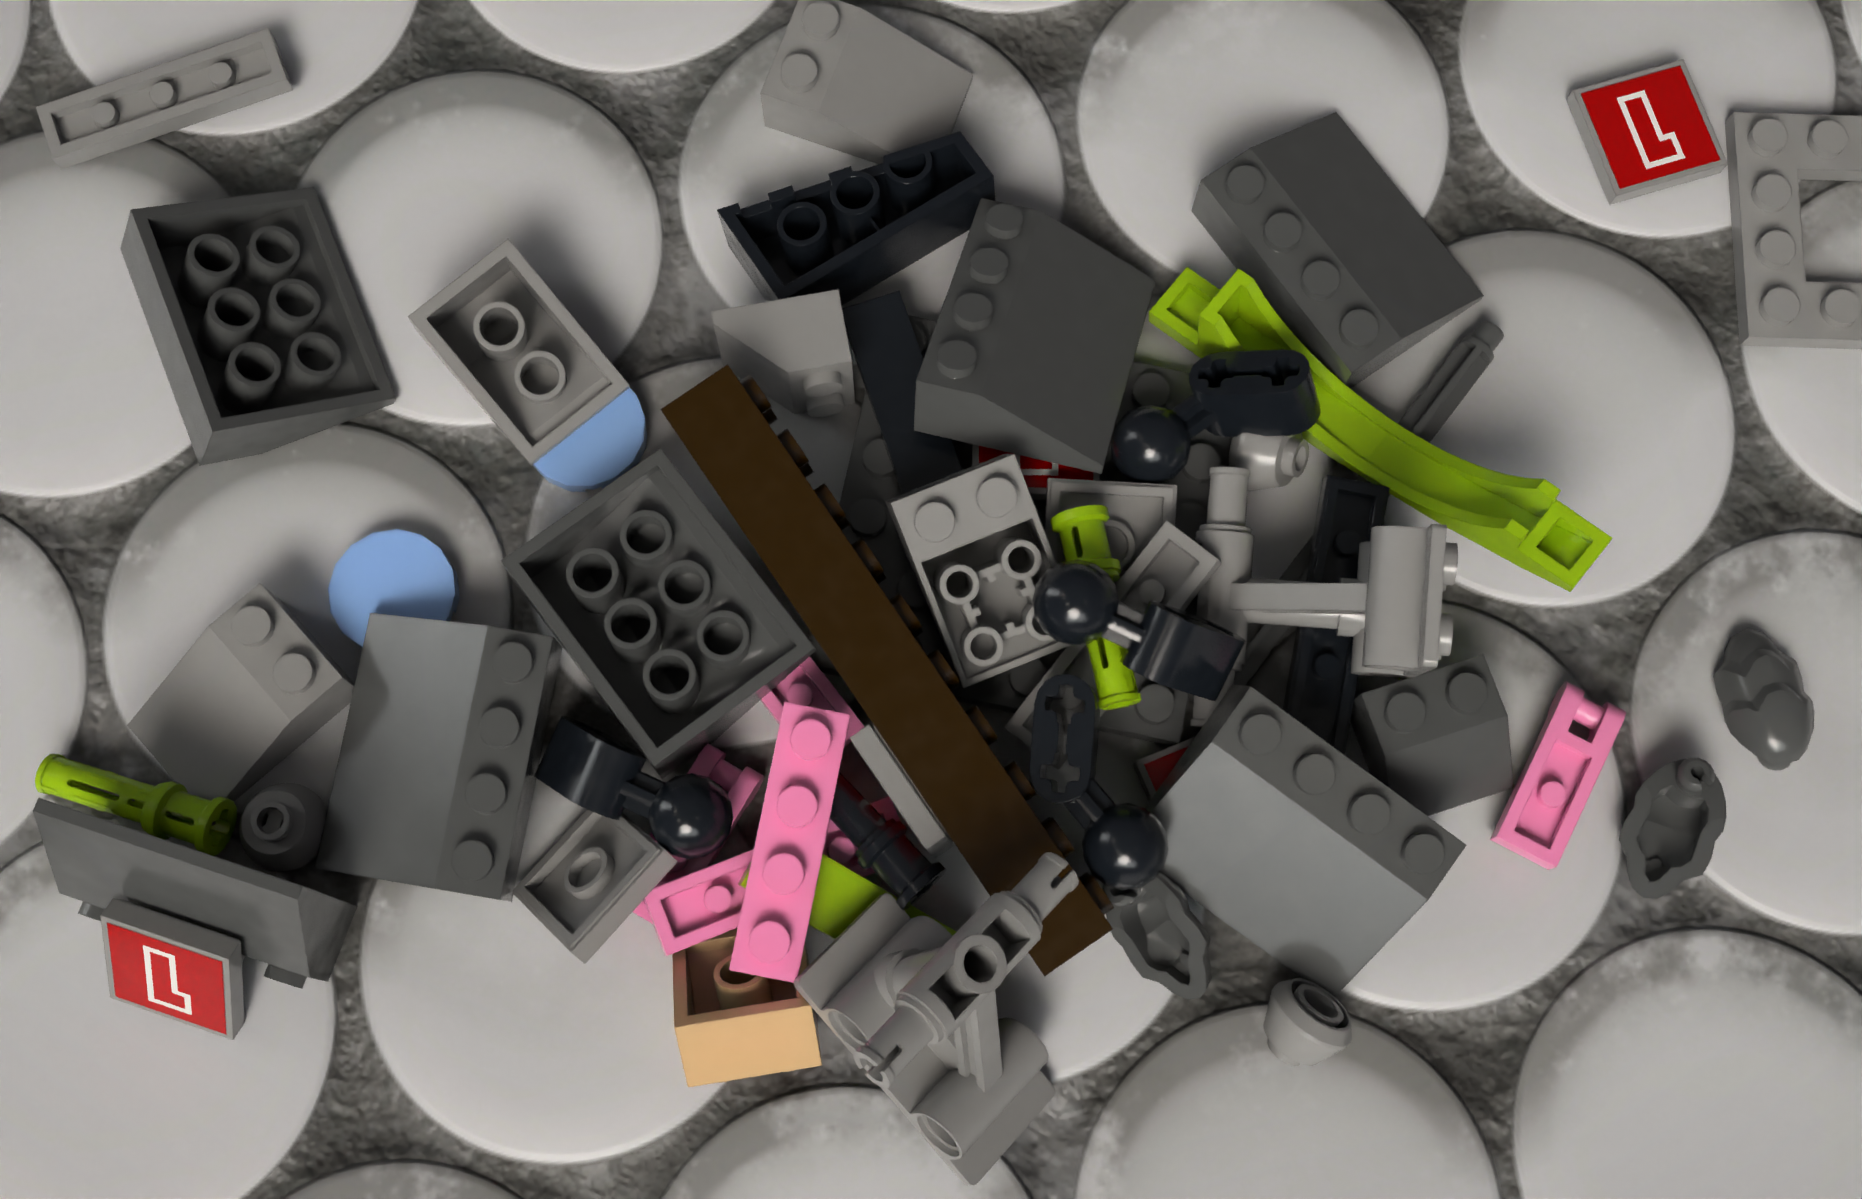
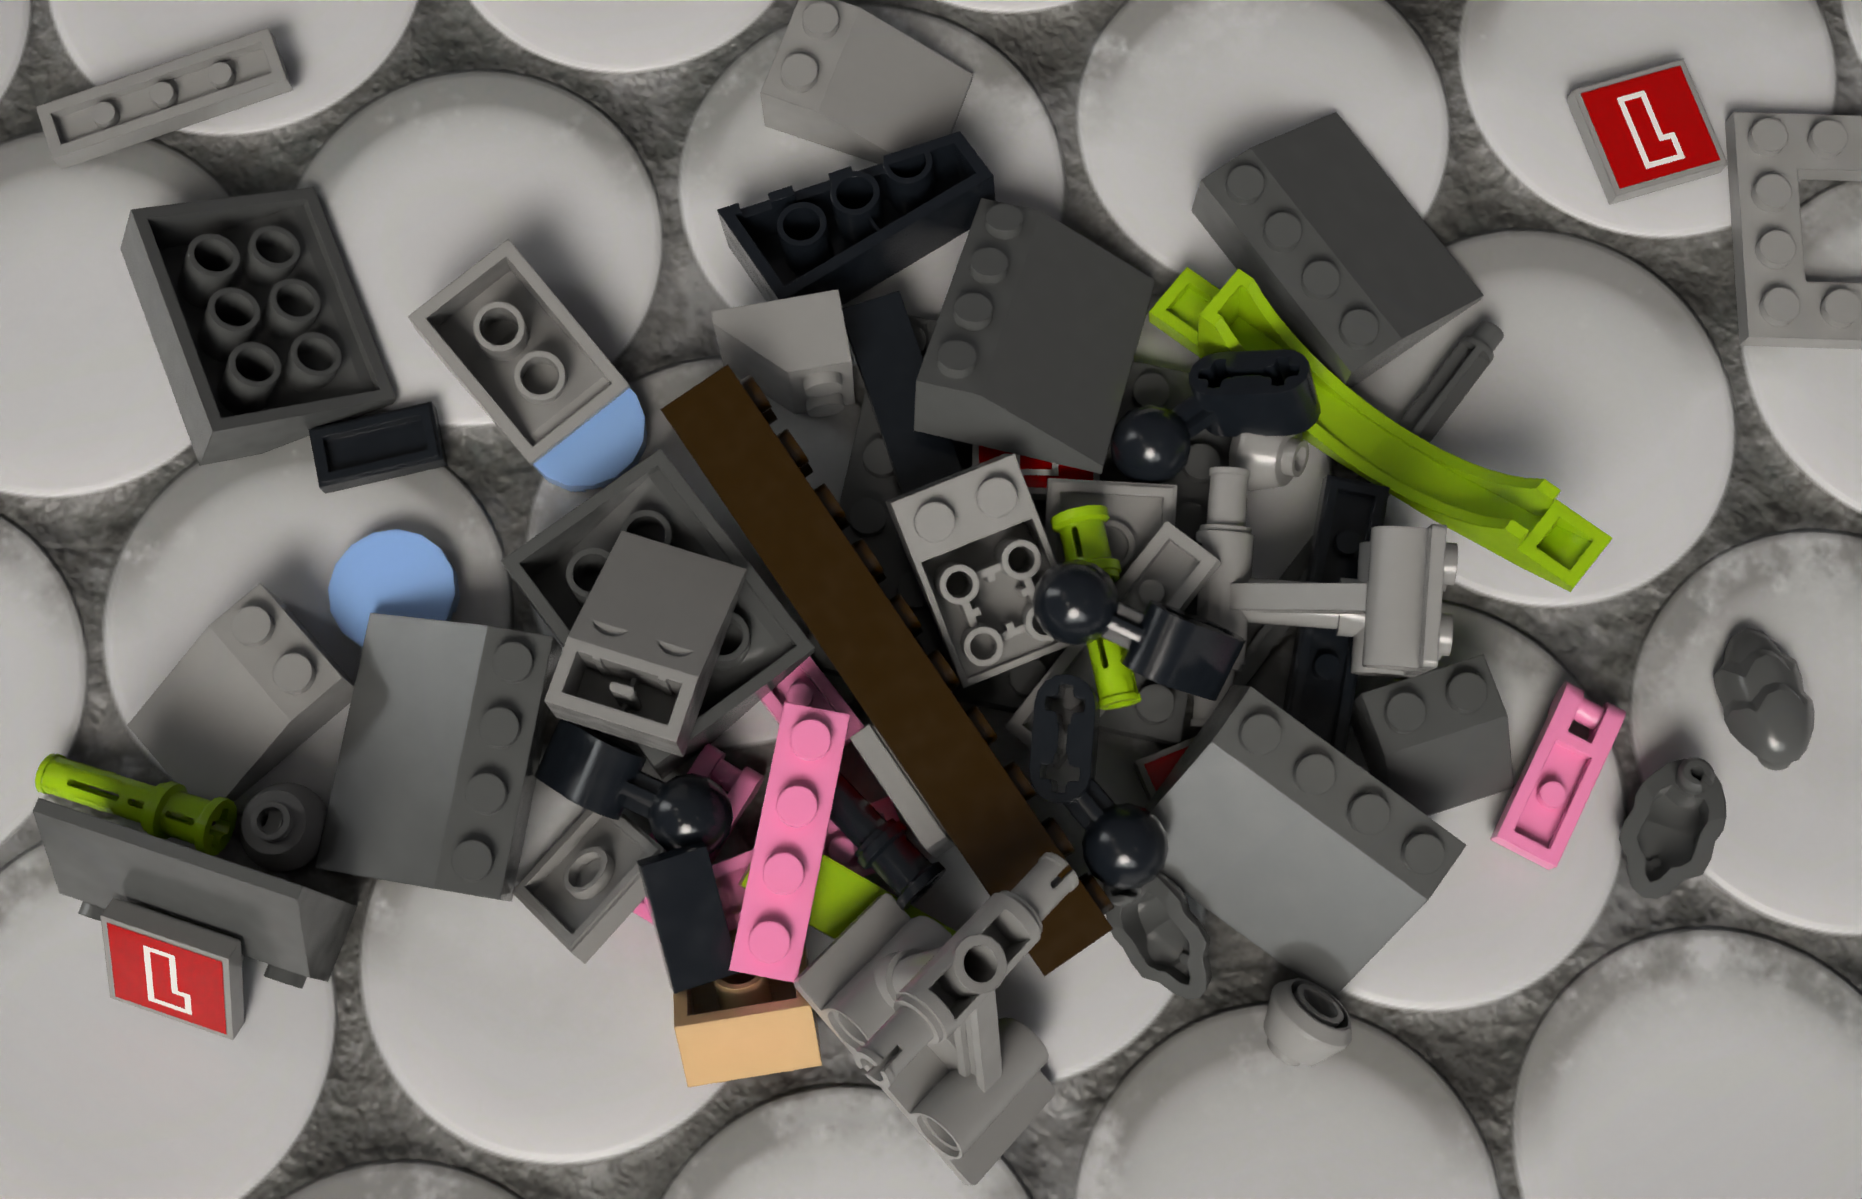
(377, 447): none -> black tile
(646, 643): none -> light grey slope
(687, 916): none -> black tile

